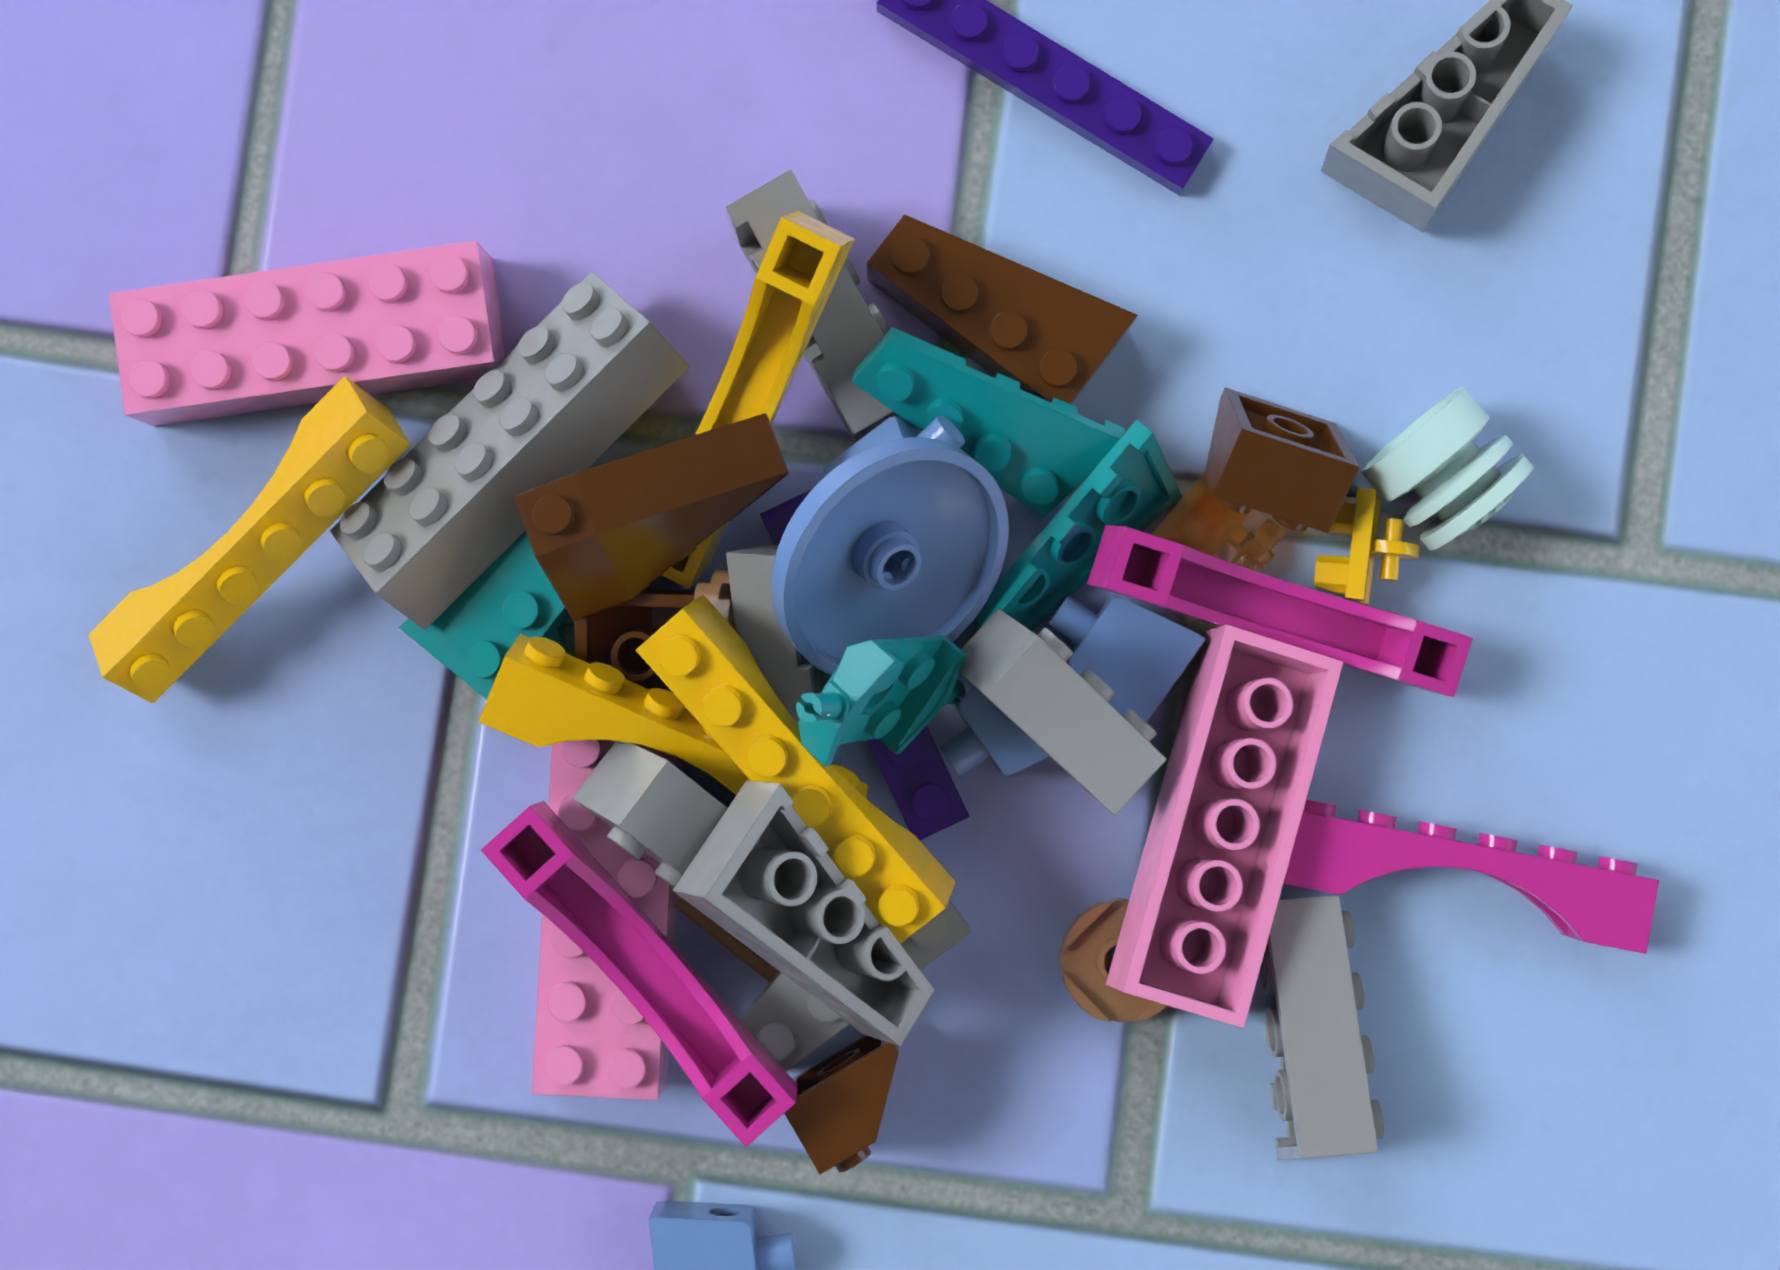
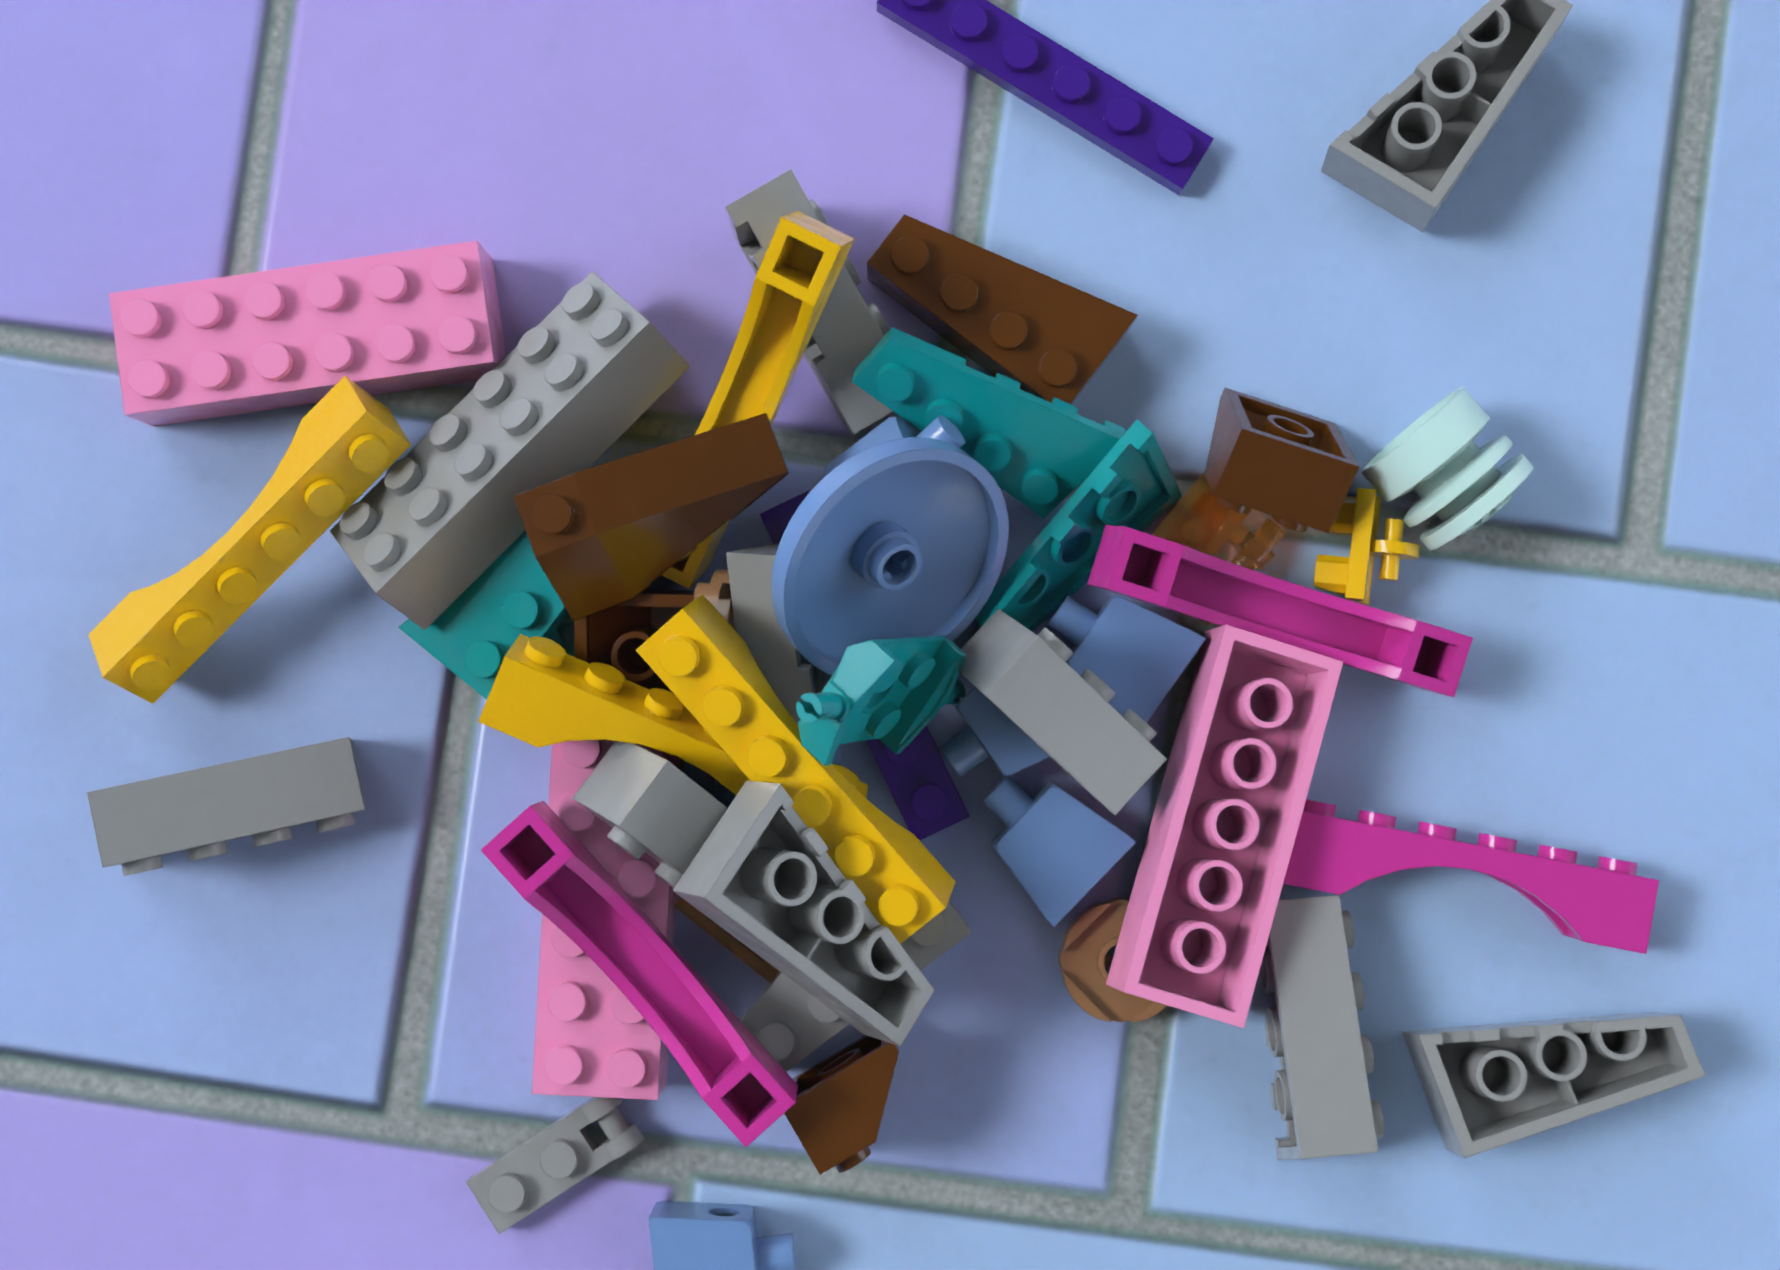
(225, 803): none -> light grey wedge
(552, 1162): none -> light grey plate
(1053, 845): none -> medium blue torso
(1532, 1076): none -> light grey wedge

